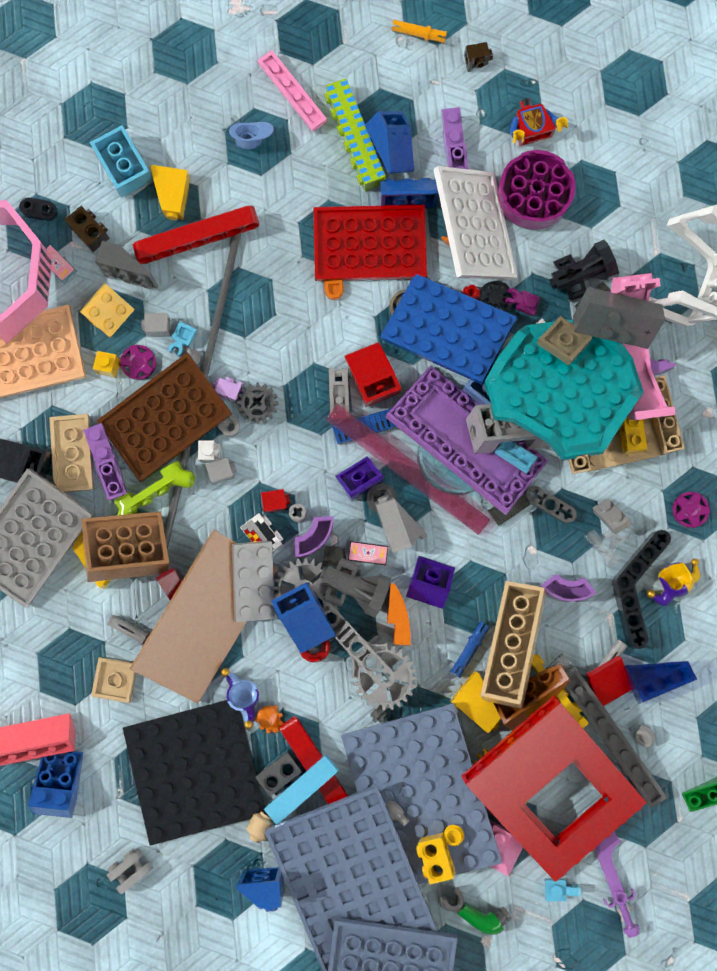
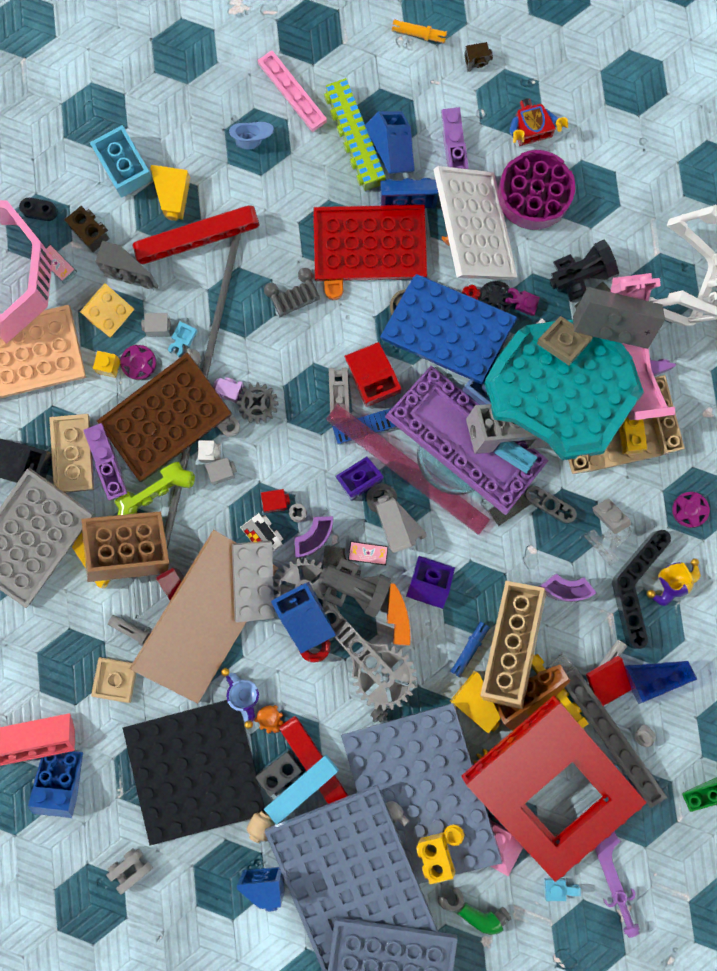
(295, 298): none -> dark grey gear

